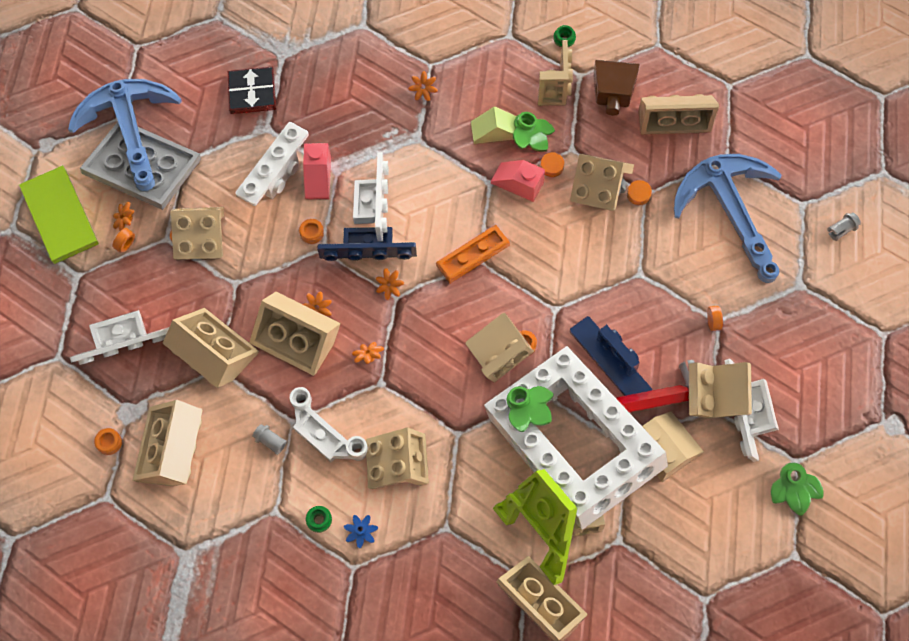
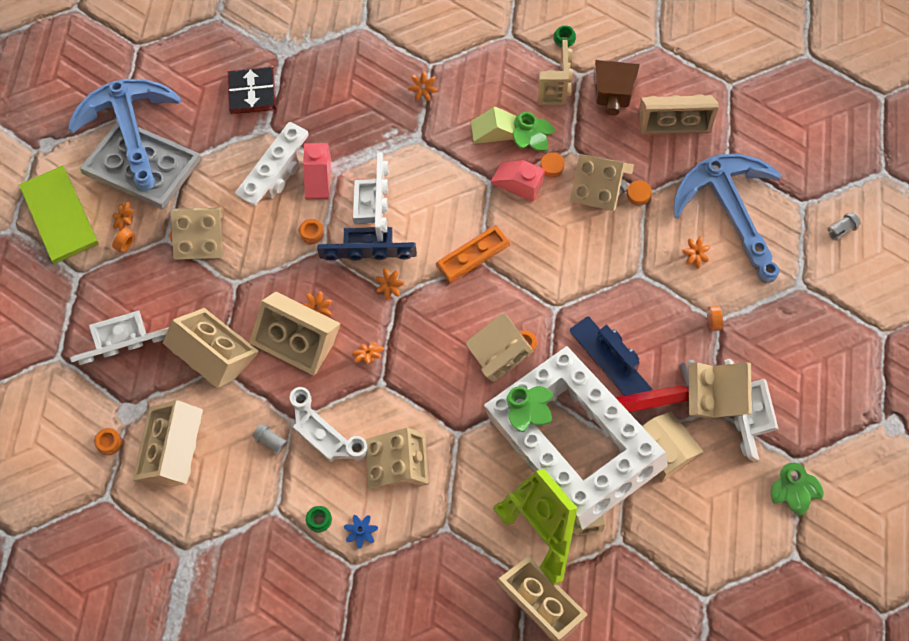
(696, 252): none -> orange plant

